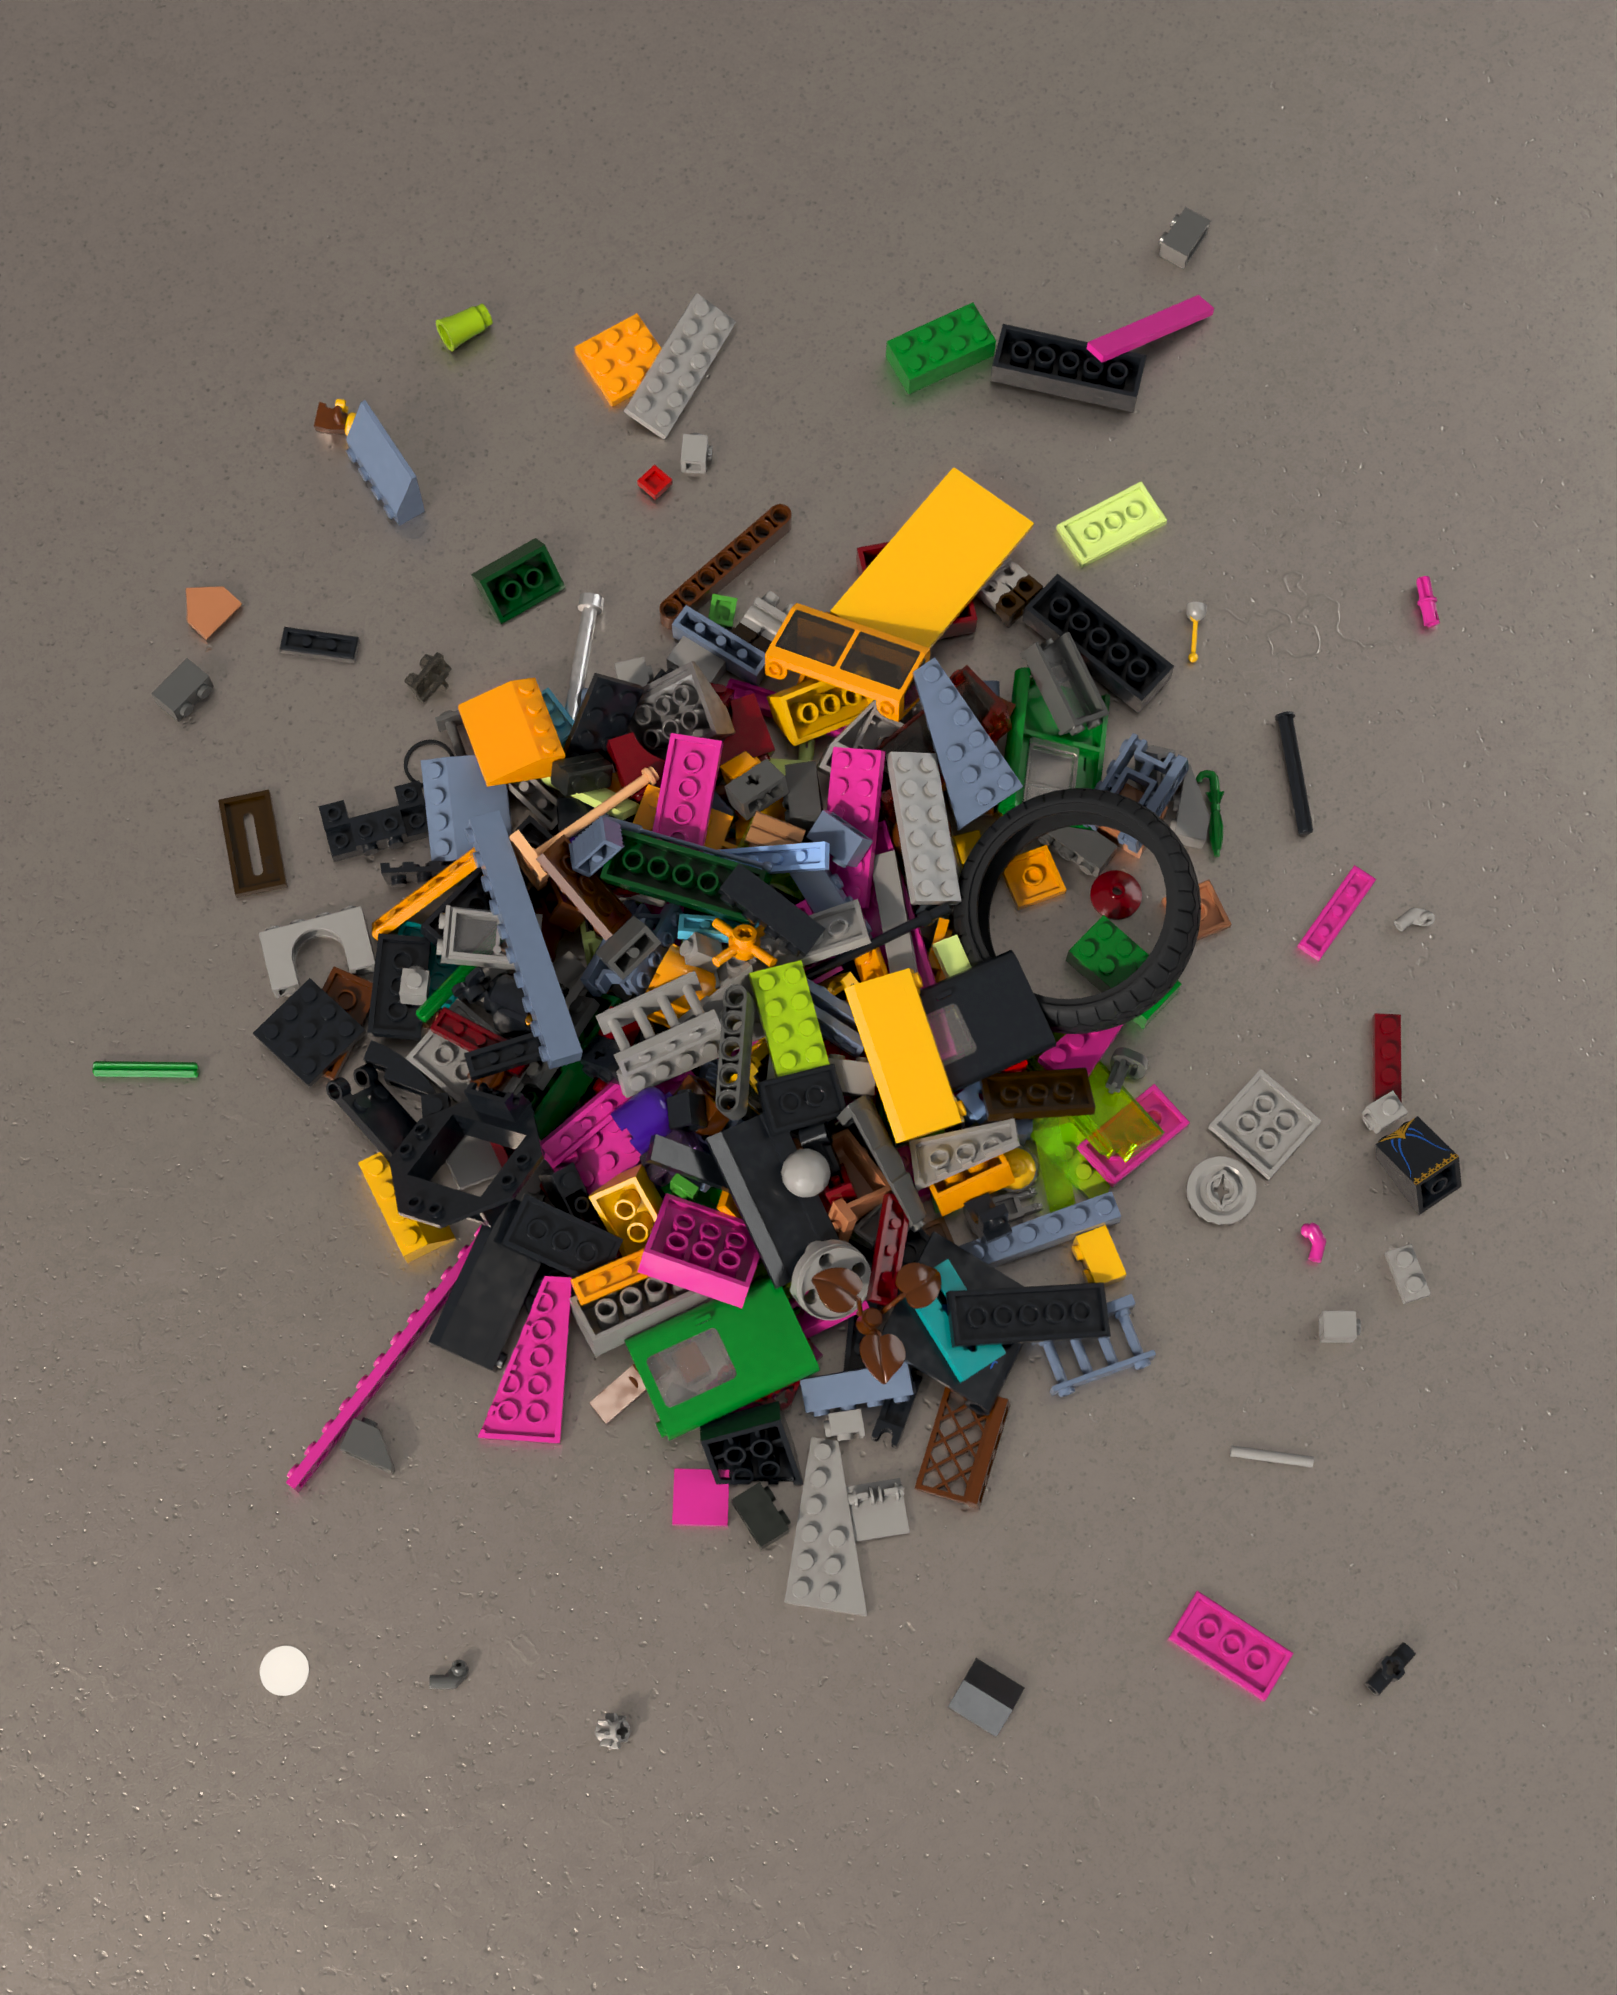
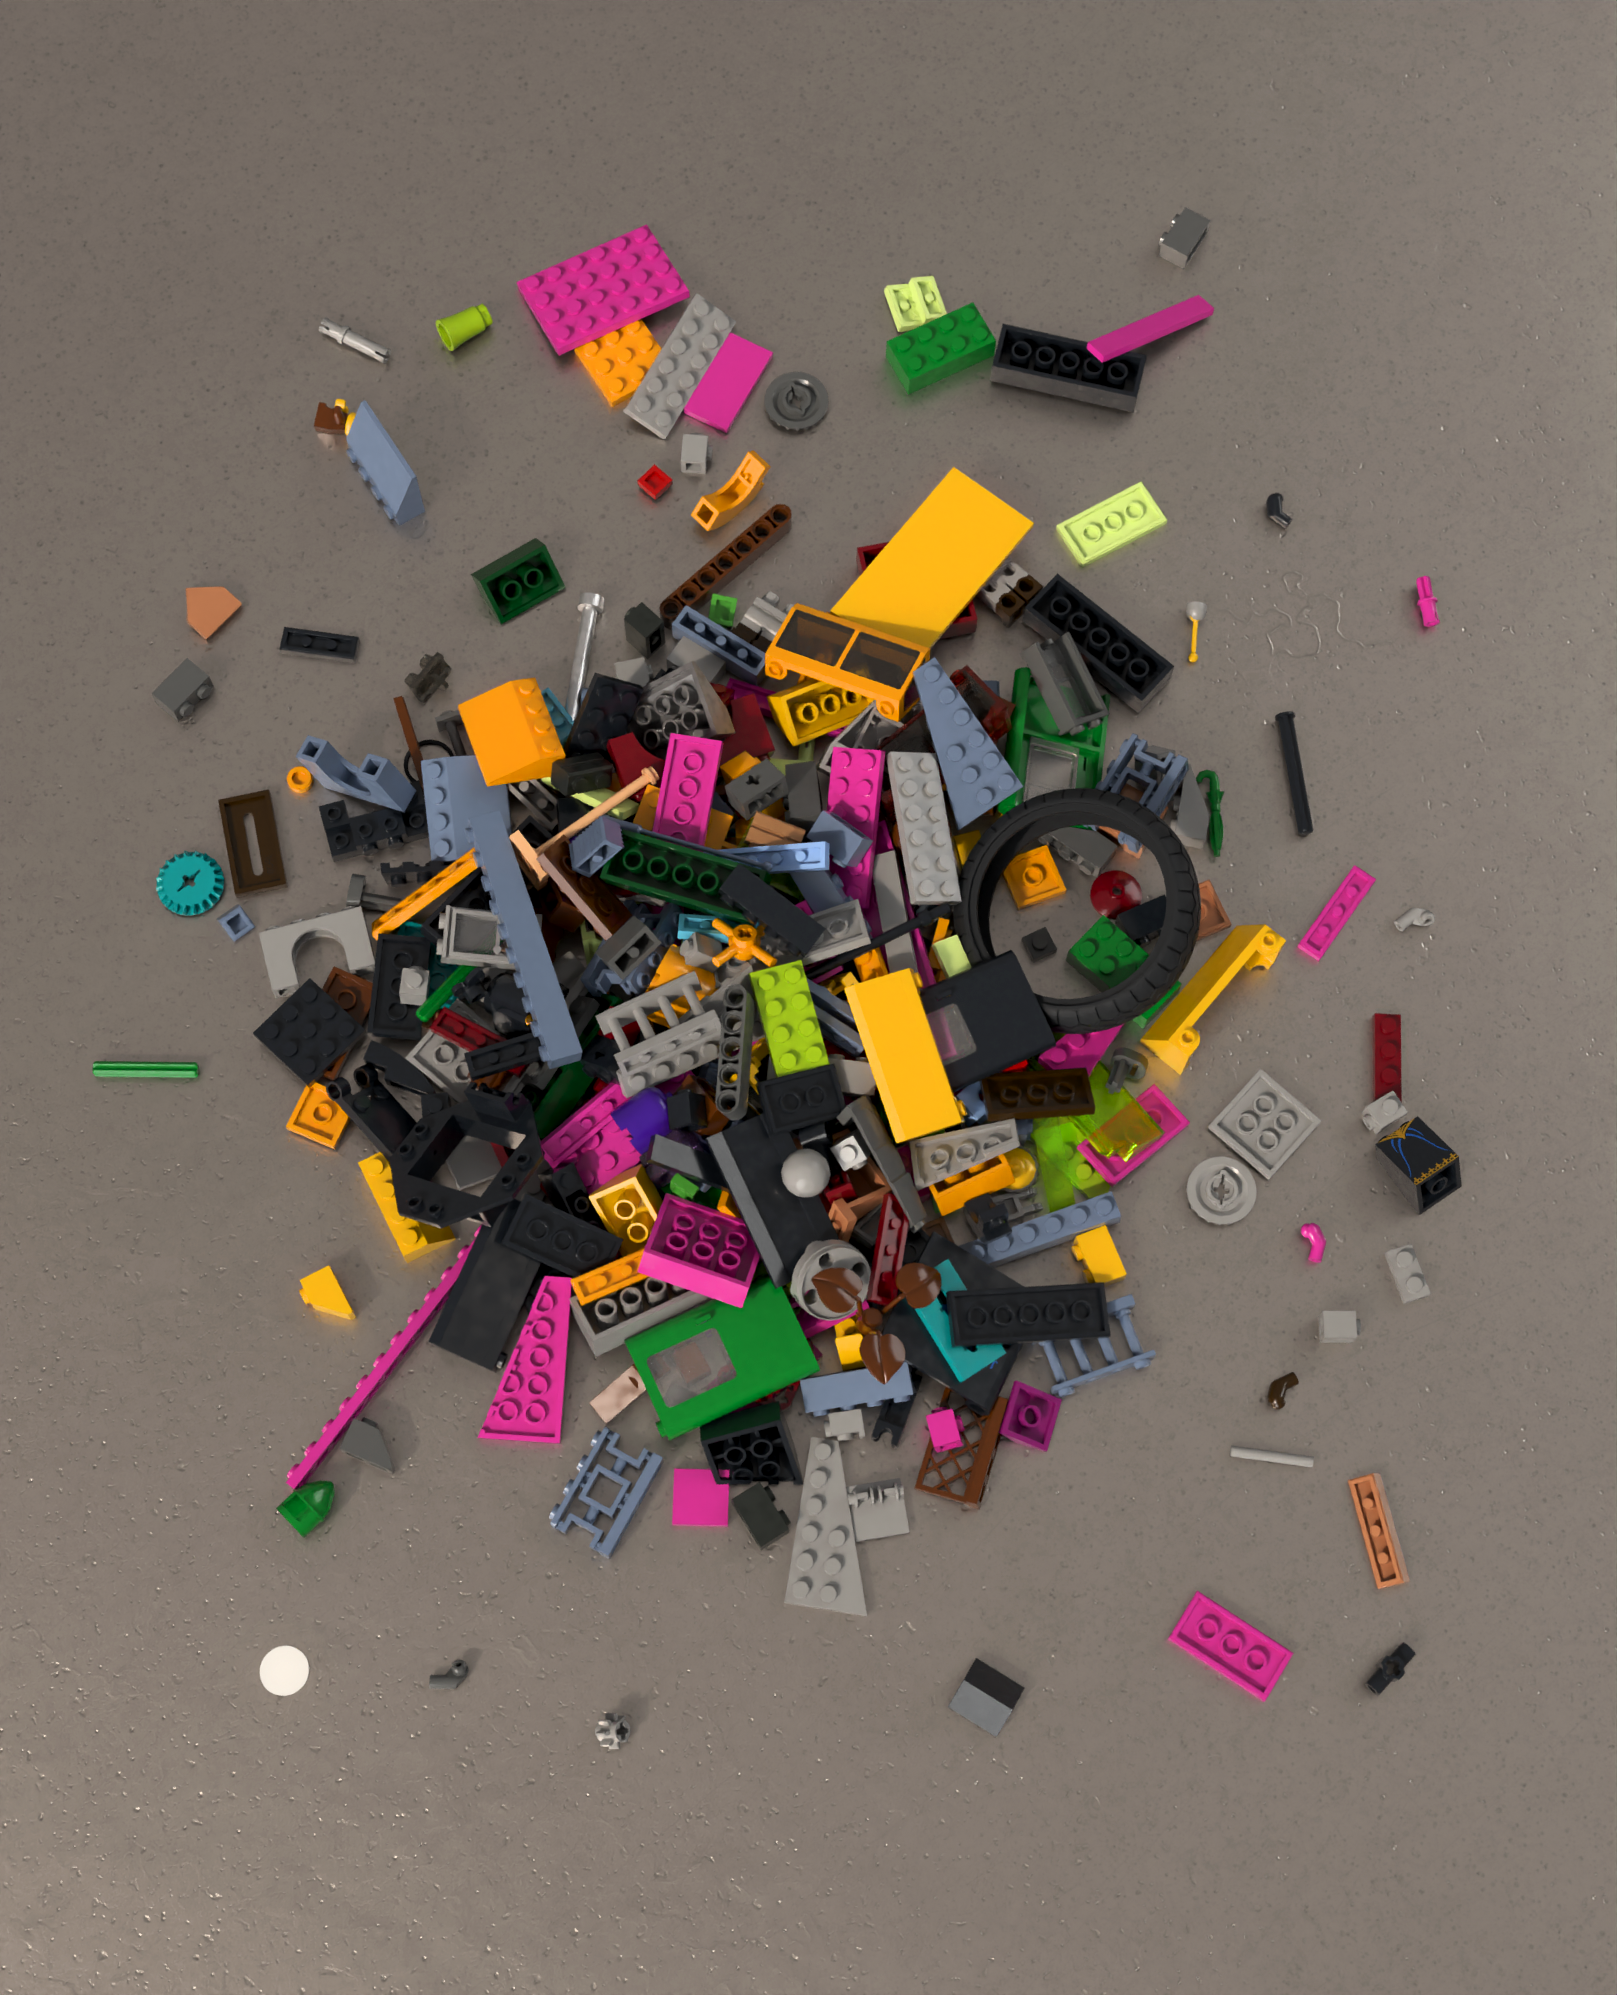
(188, 899): none -> teal gear
(236, 922): none -> sand blue slope
(300, 779): none -> light orange tile
(308, 1506): none -> green helmet
(318, 1117): none -> light orange plate
(326, 1293): none -> yellow slope
(346, 336): none -> light grey pin
(358, 897): none -> dark grey piece
(374, 781): none -> sand blue arch
(410, 736): none -> reddish brown tile
(603, 289): none -> dark pink plate
(625, 1502): none -> sand blue fence
(644, 630): none -> pearl dark grey brick
(727, 502): none -> light orange arch
(728, 382): none -> dark pink tile
(807, 390): none -> dark grey gear
(848, 1344): none -> yellow slope
(851, 1150): none -> light grey brick
(914, 303): none -> yellowish green slope
(945, 1429): none -> dark pink brick
(1030, 1416): none -> magenta slope
(1039, 944): none -> dark grey plate
(1143, 921): none -> black piece
(1172, 1034): none -> yellow windscreen
(1274, 510): none -> black arm
(1278, 1390): none -> dark brown arm
(1379, 1530): none -> nougat slope

